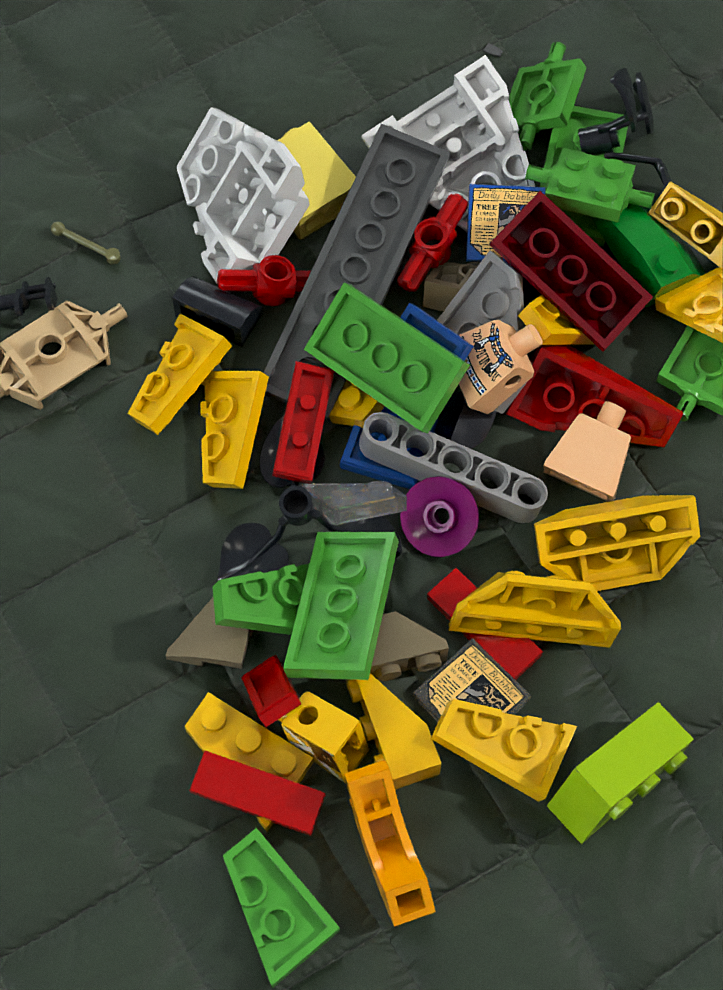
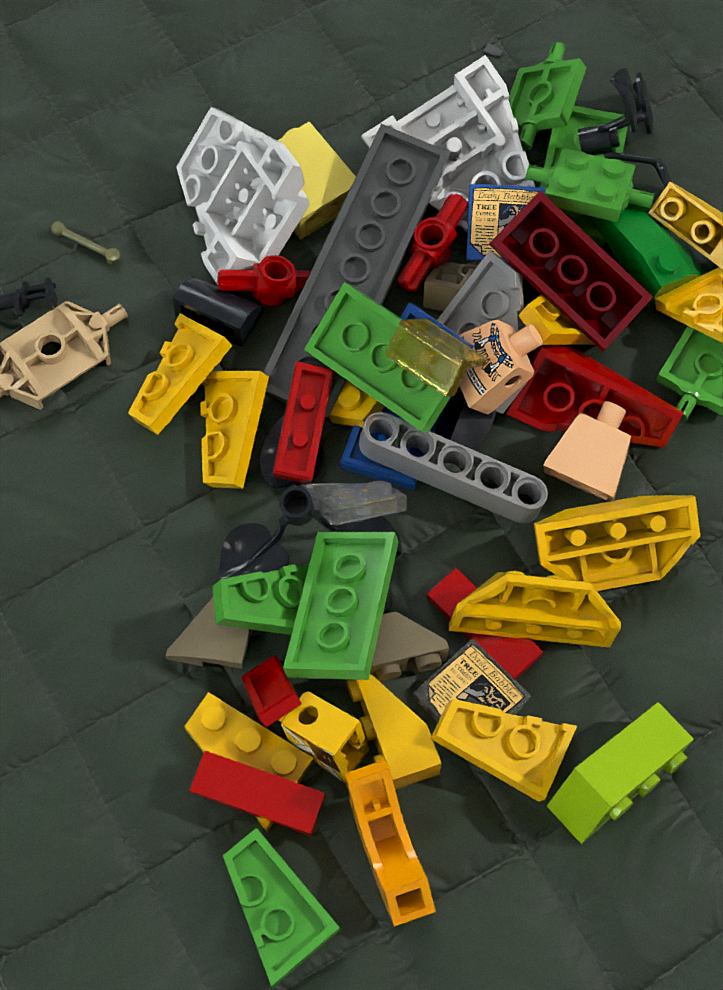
(421, 519): magenta dish -> none
(432, 355): none -> clear yellow panel

